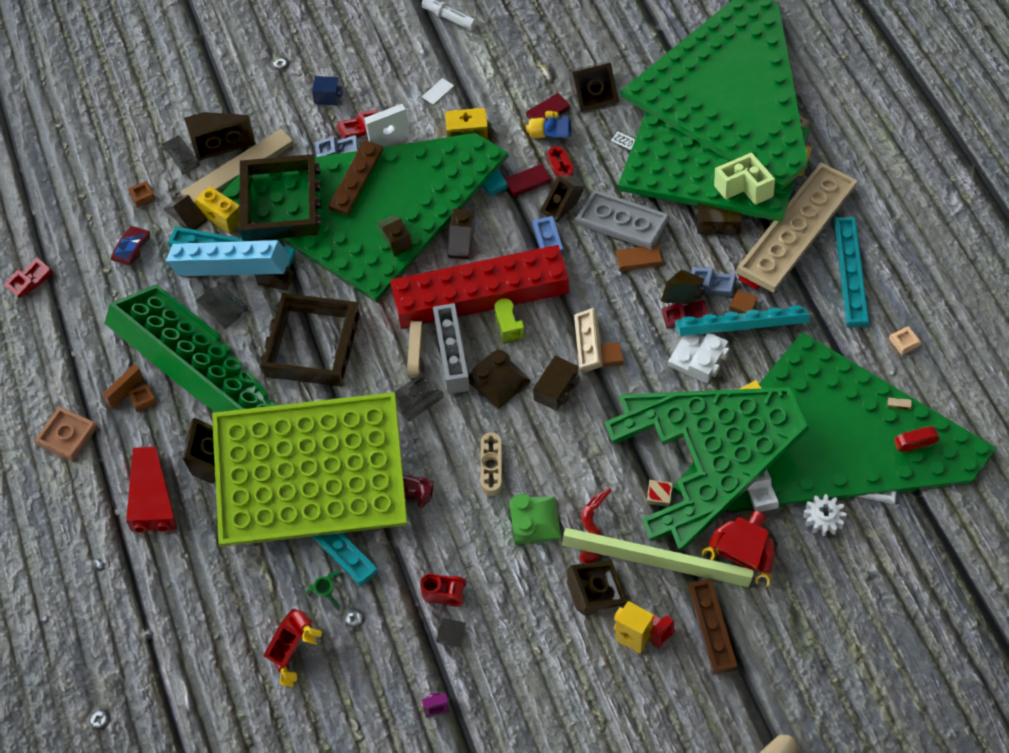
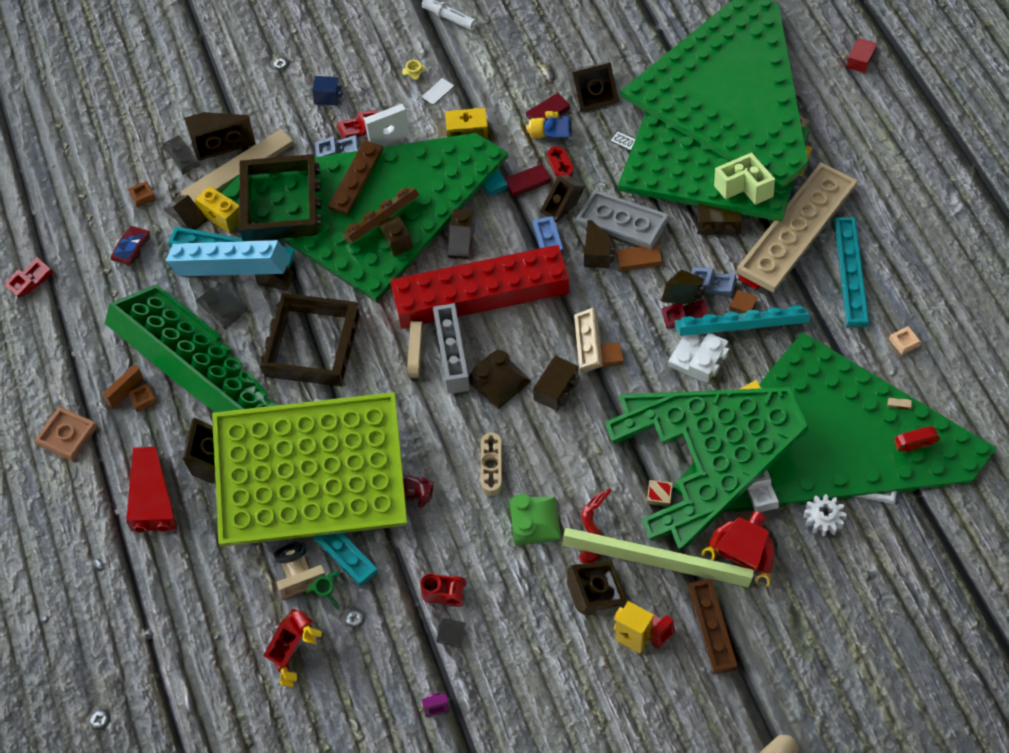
(296, 570): none -> tan piece
(386, 209): none -> reddish brown plate
(413, 69): none -> light yellow plate
(417, 396): clear smoke plate -> none
(508, 327): lime leg -> none
(597, 247): none -> dark brown slope
(861, 55): none -> red slope

